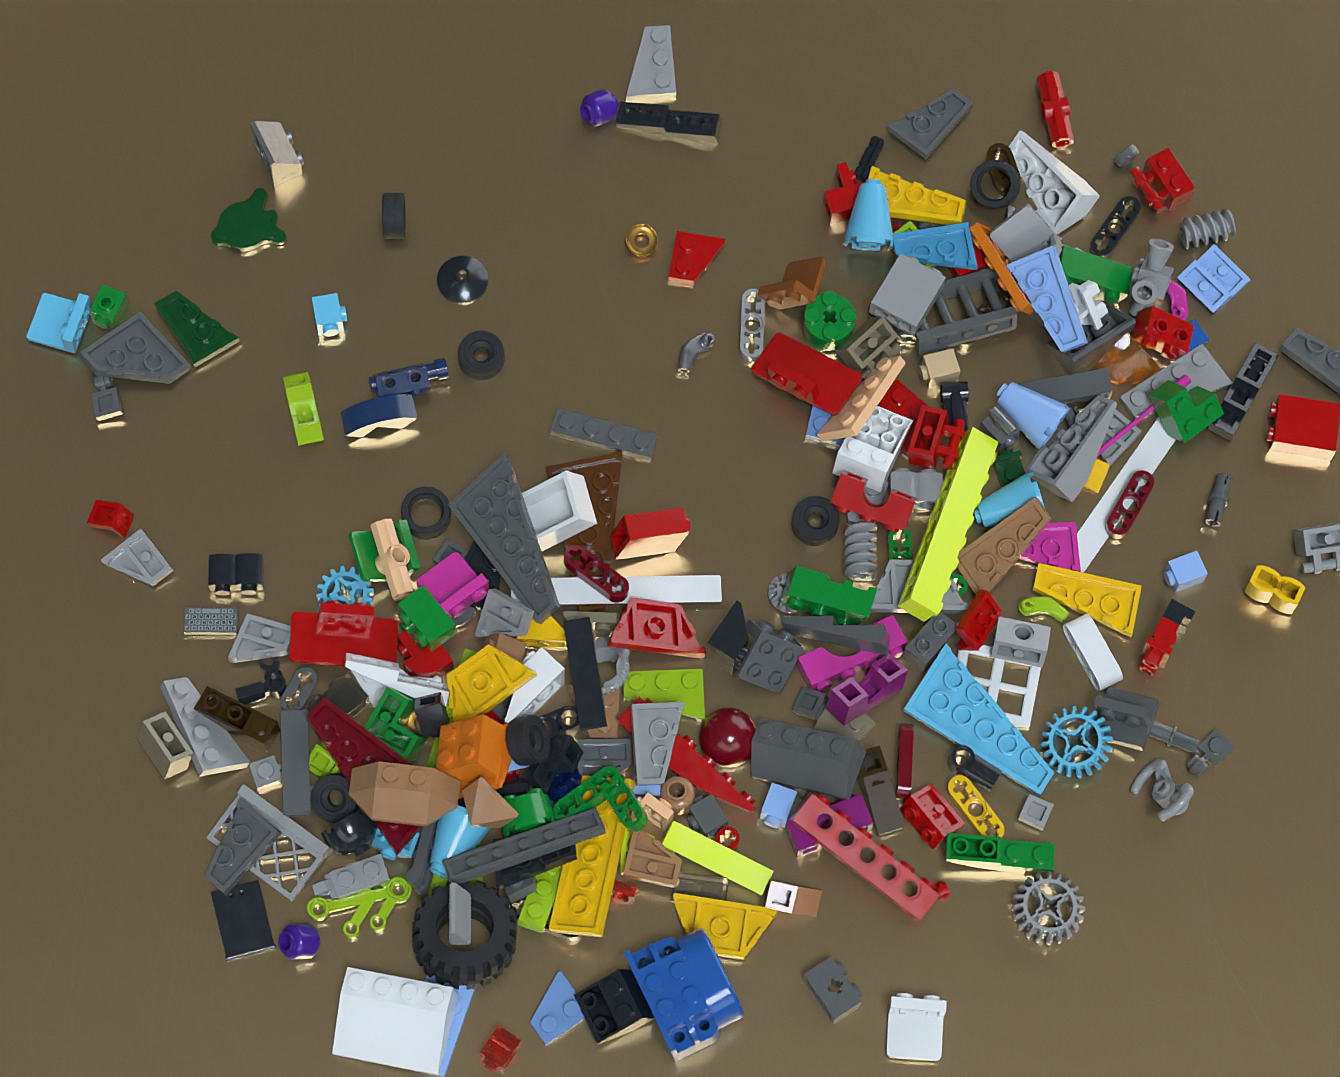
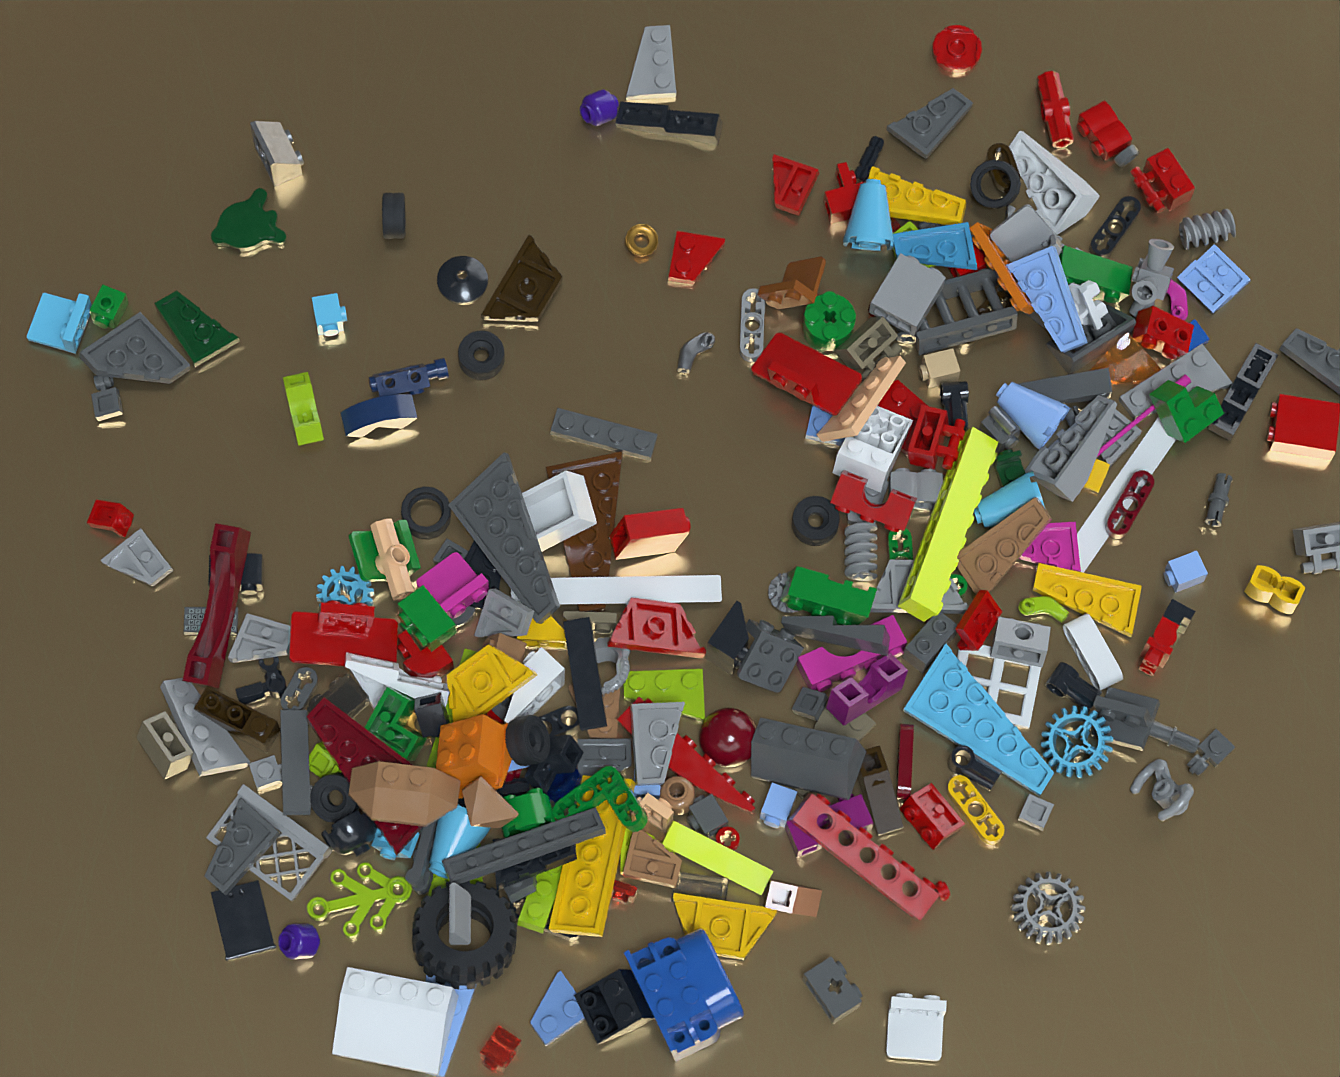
(209, 650): none -> dark red arch
(353, 878): light grey hinge -> none
(525, 287): none -> dark brown wing
(577, 568): dark red beam -> none
(792, 184): none -> red wing
(957, 49): none -> red tile
(999, 854): green slope -> none
(1068, 684): none -> black piece
(1104, 130): none -> red brick

